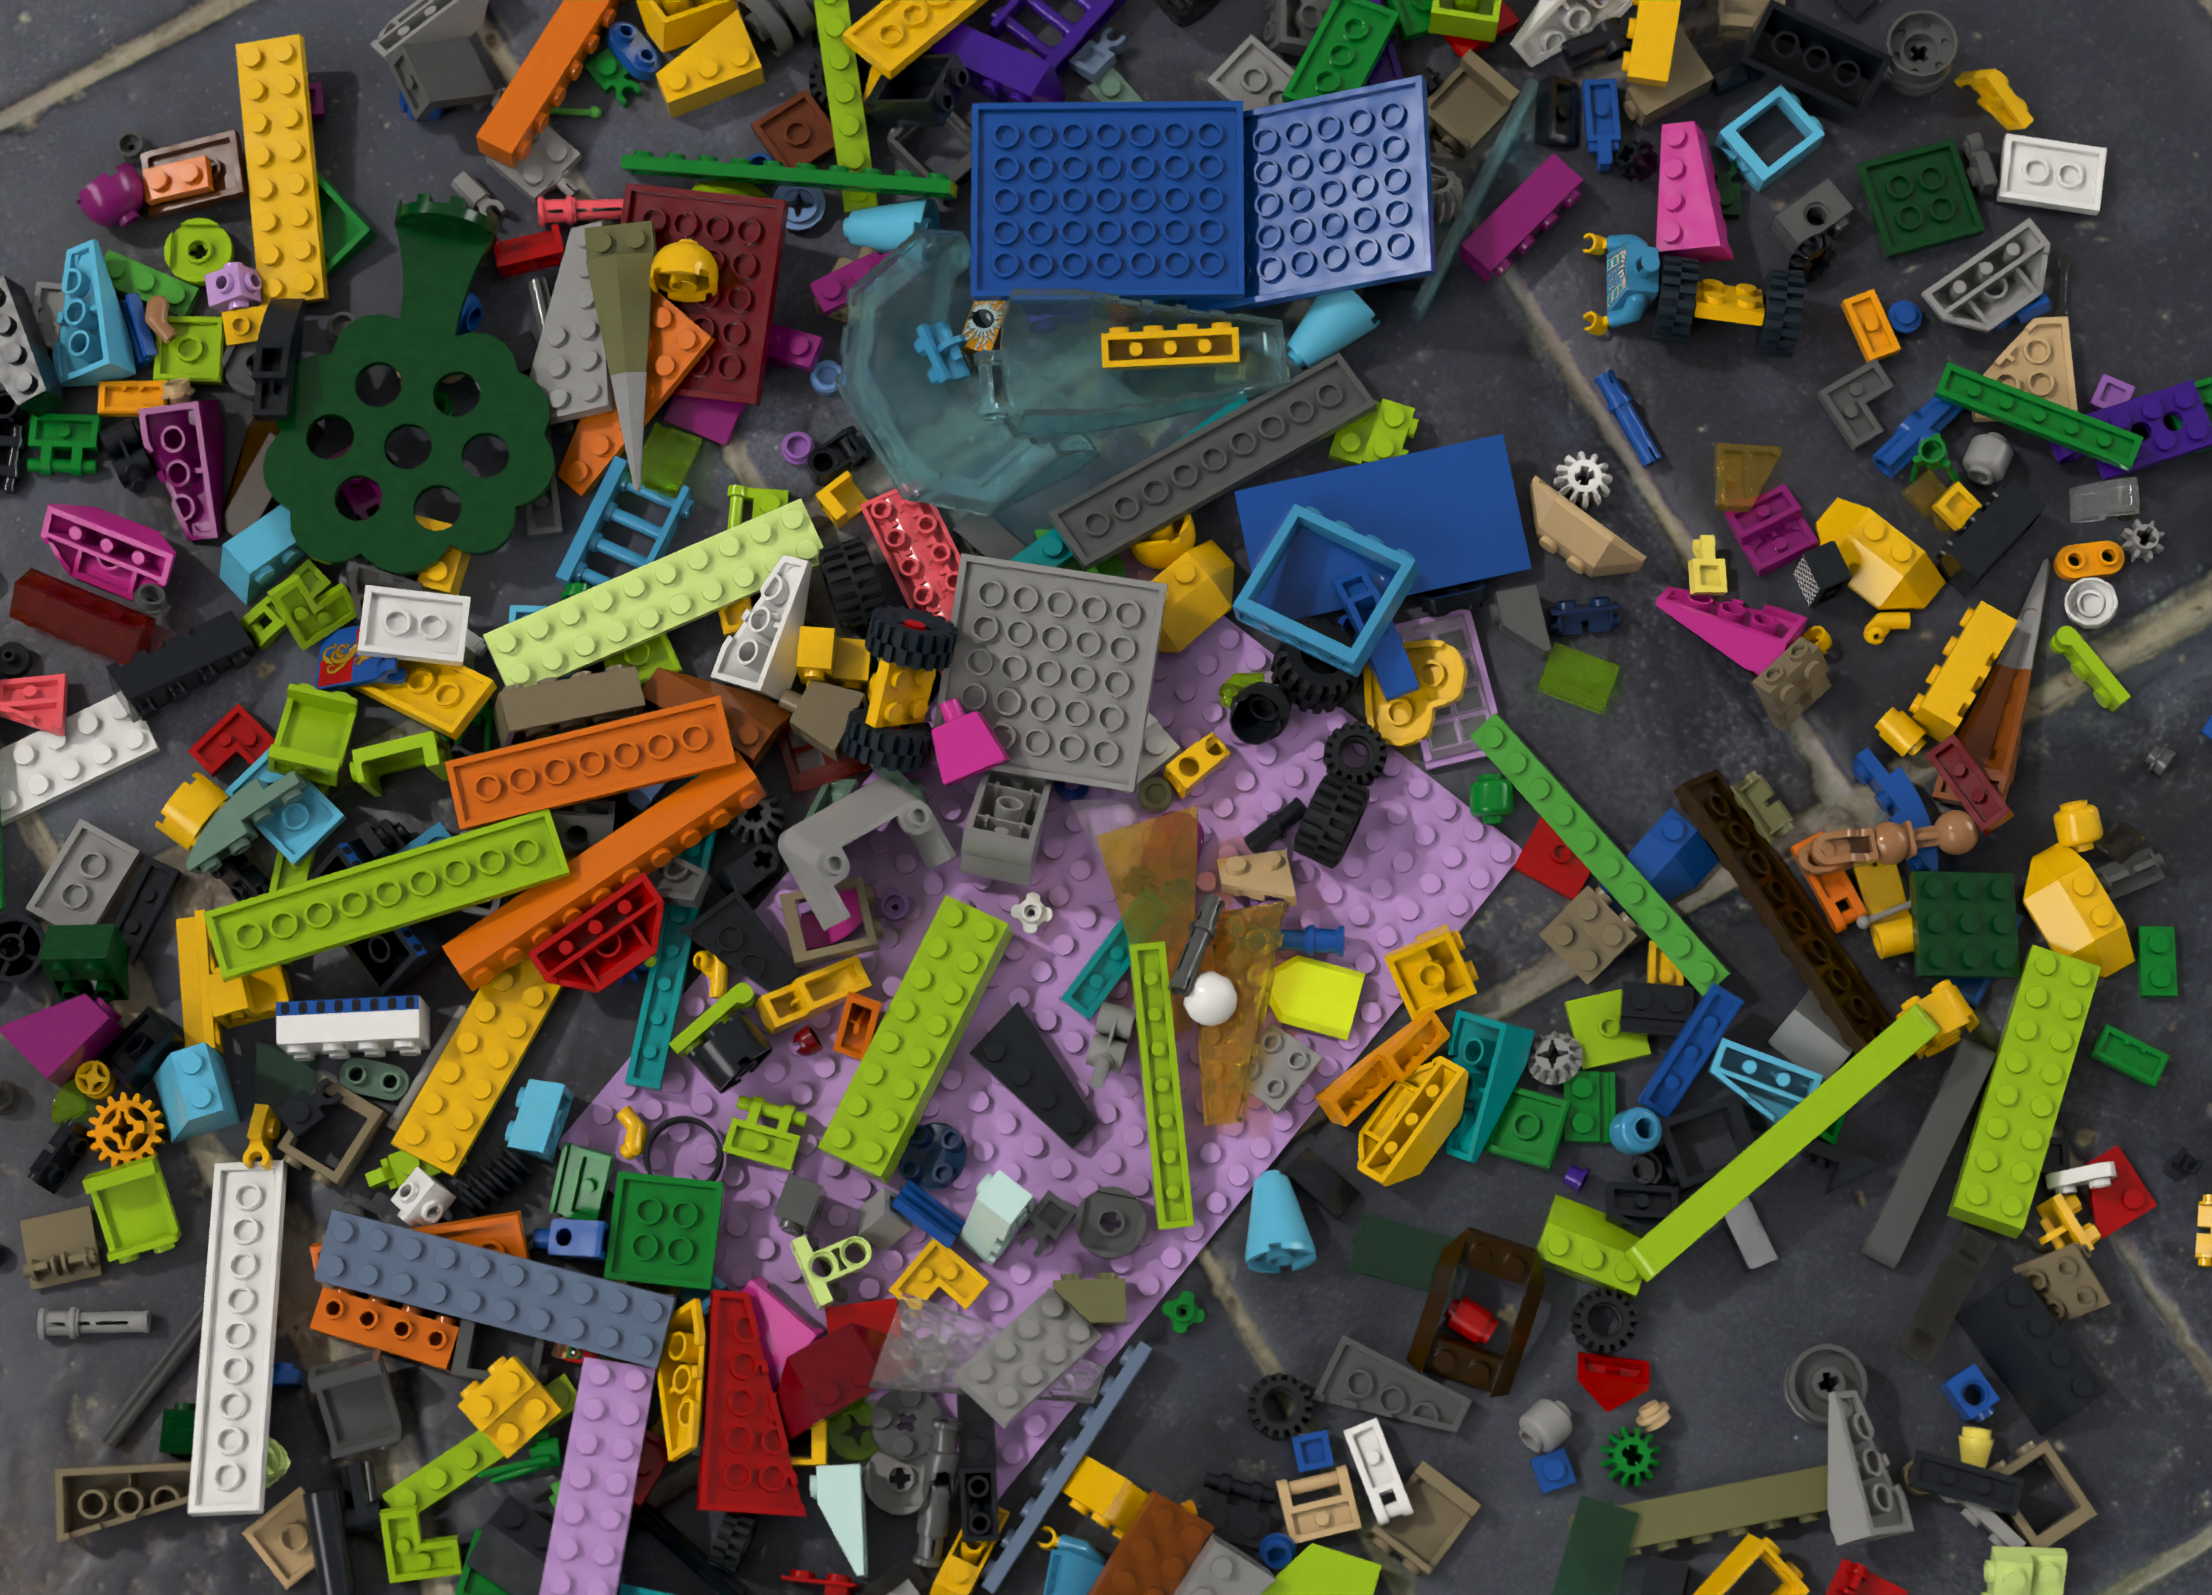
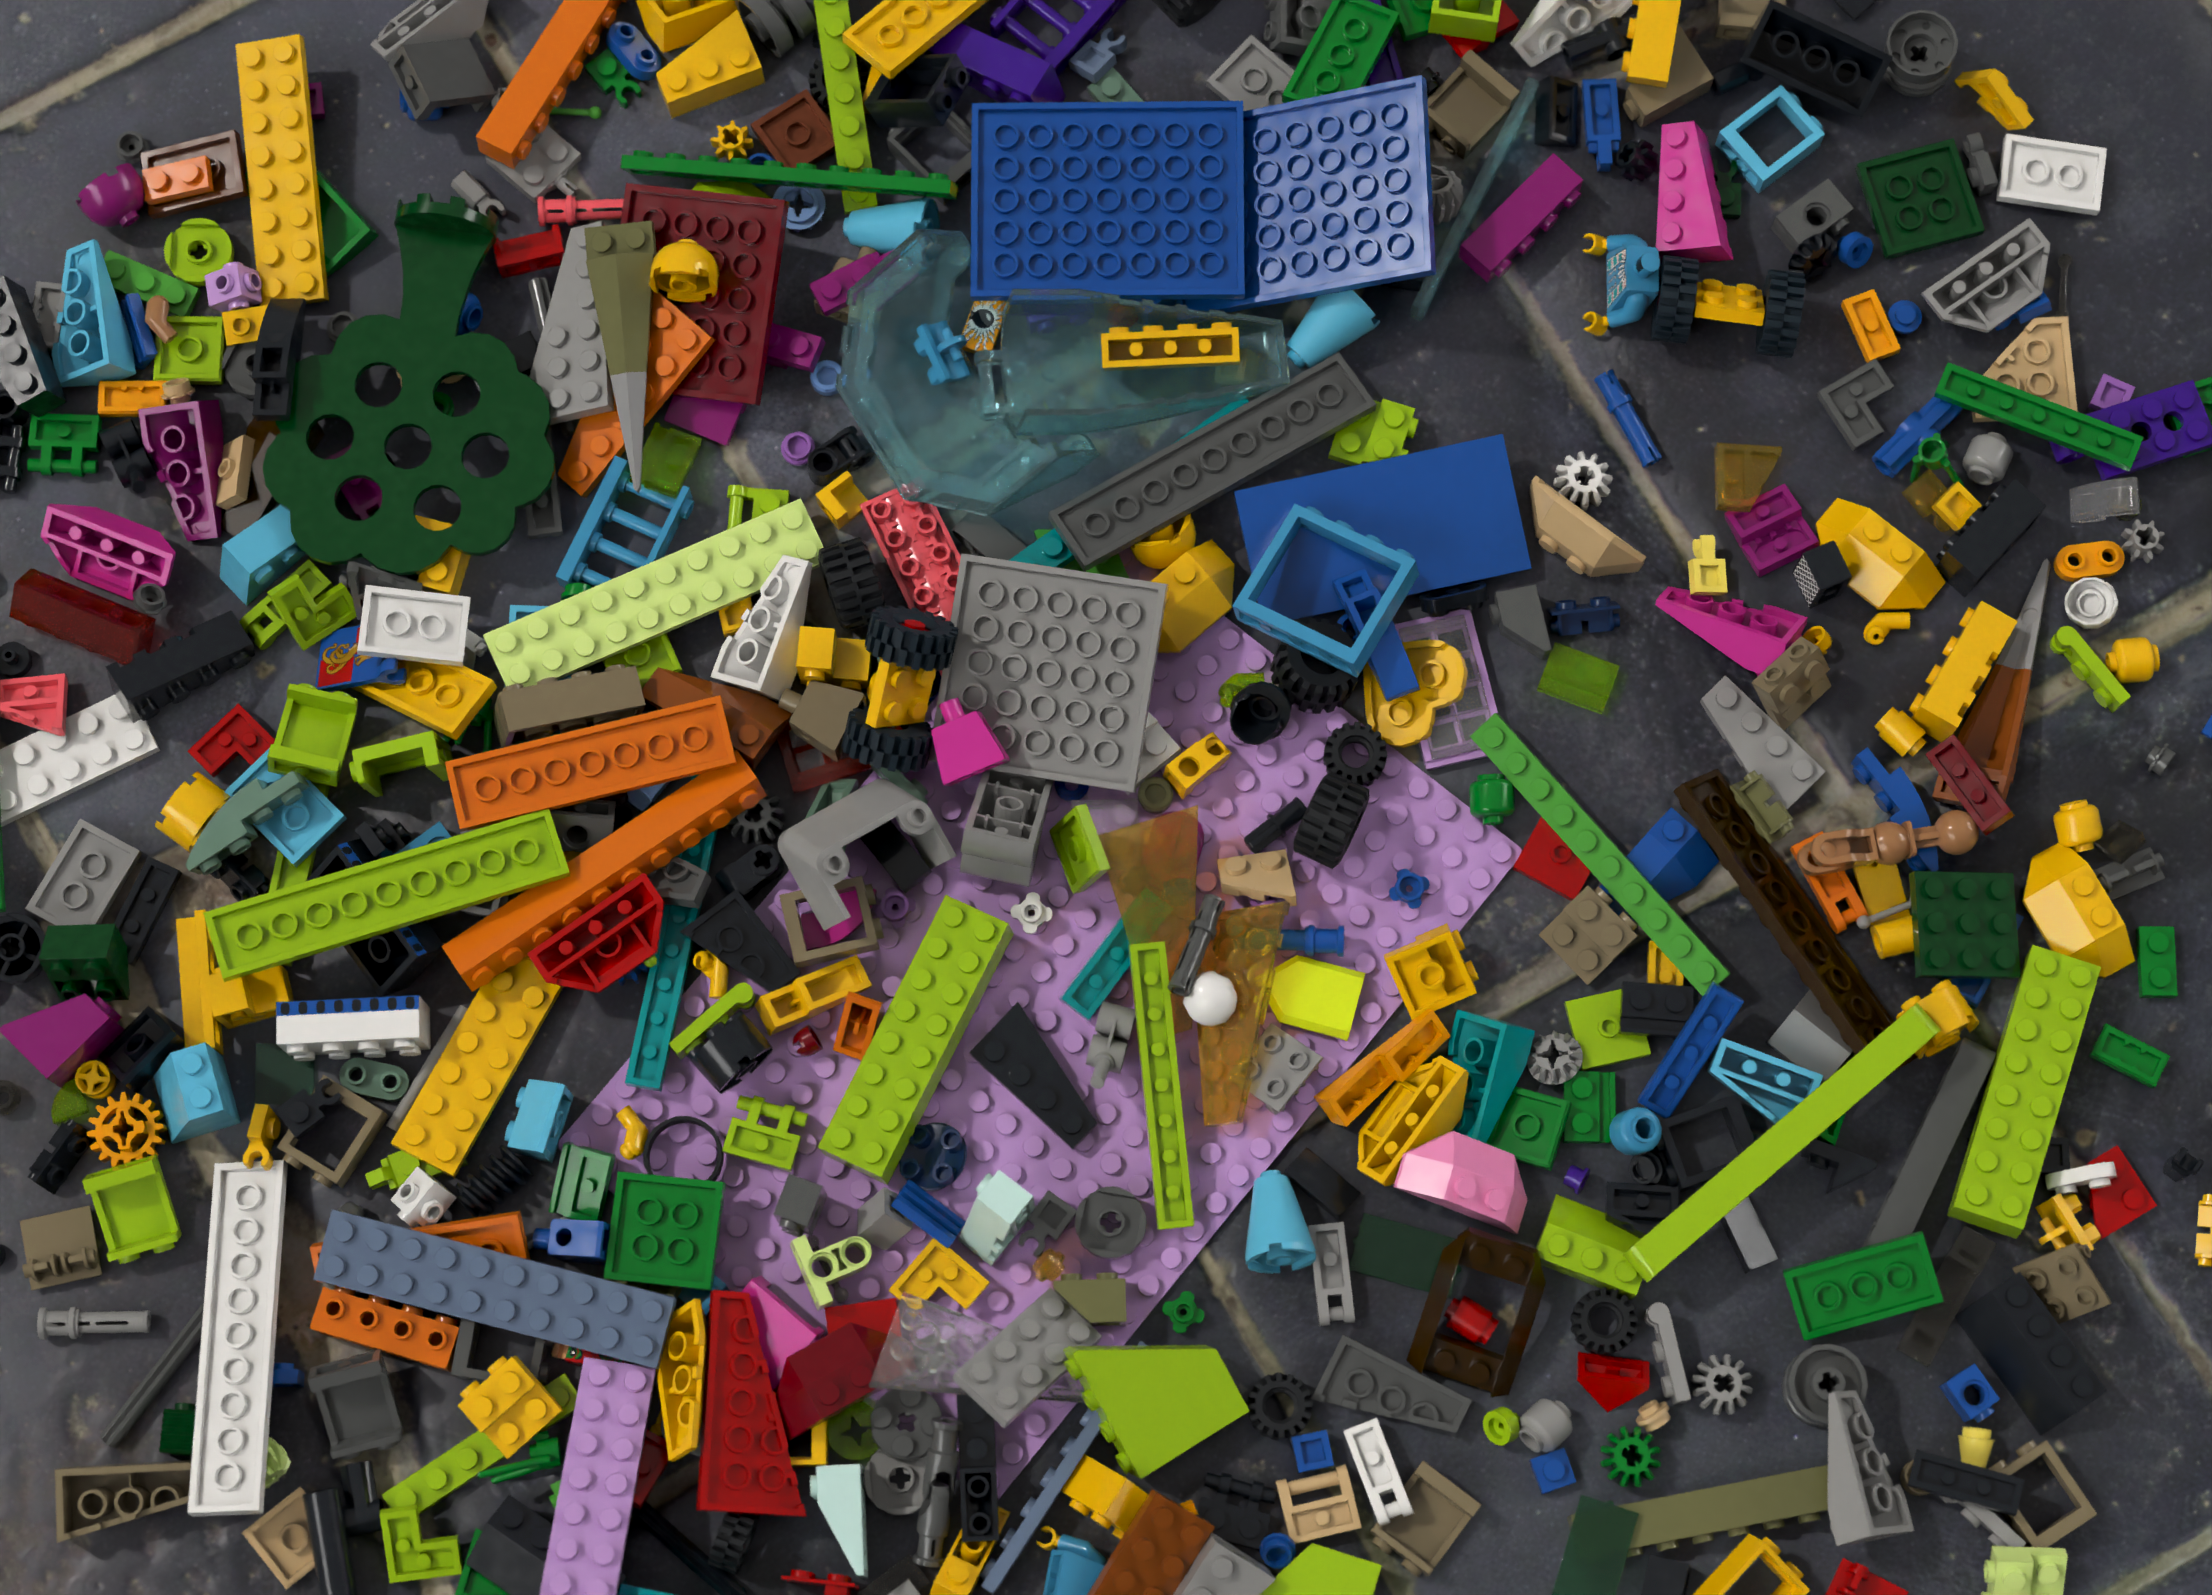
(235, 472): none -> tan plate
(733, 134): none -> yellow gear
(896, 855): none -> black slope
(1049, 1265): none -> clear yellow plate
(1079, 849): none -> lime plate
(1155, 1398): none -> lime slope
(1331, 1273): none -> light grey plate
(1405, 879): none -> blue plate
(1466, 1179): none -> bright pink wedge
(1501, 1425): none -> lime tile
(1667, 1351): none -> light grey plate
(1724, 1397): none -> light grey gear
(1761, 743): none -> light grey wing
(1854, 249): none -> blue tile
(1863, 1285): none -> green plate
(2133, 660): none -> yellow head

